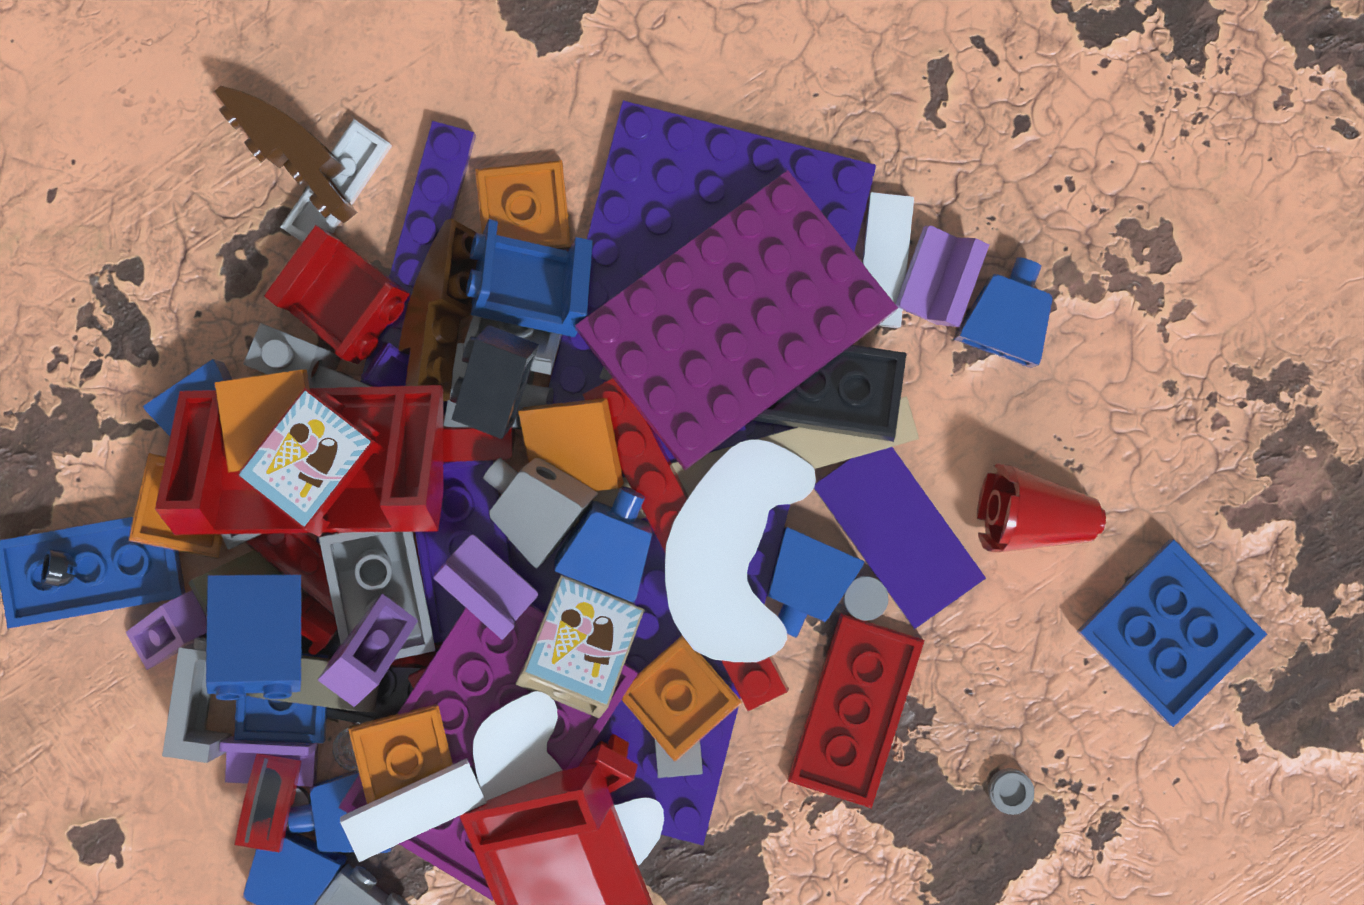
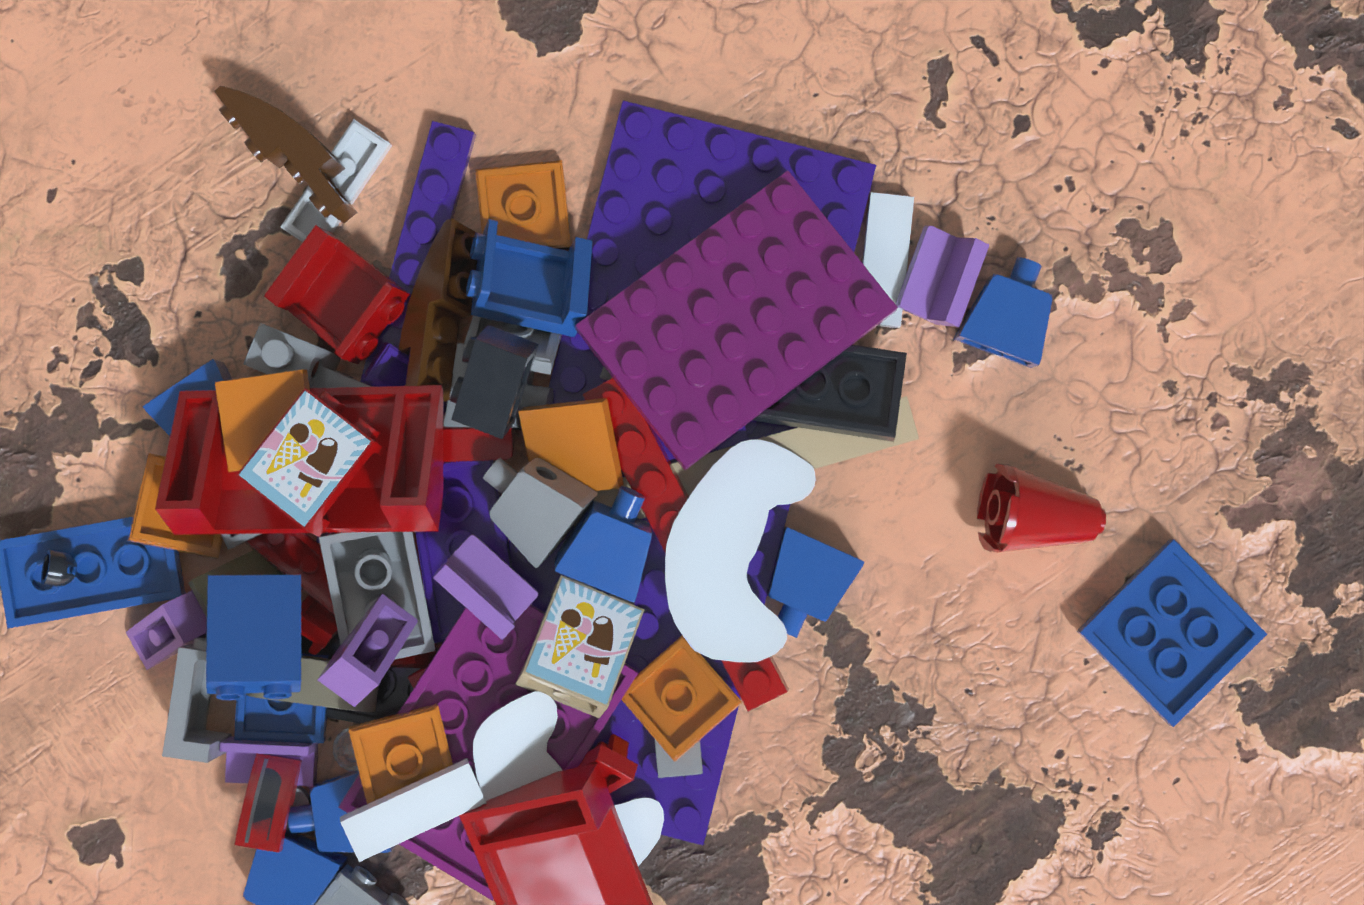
(855, 710): red tile -> none
(866, 598): light grey tile -> none
(899, 533): dark purple tile -> none
(1011, 791): light grey tile -> none

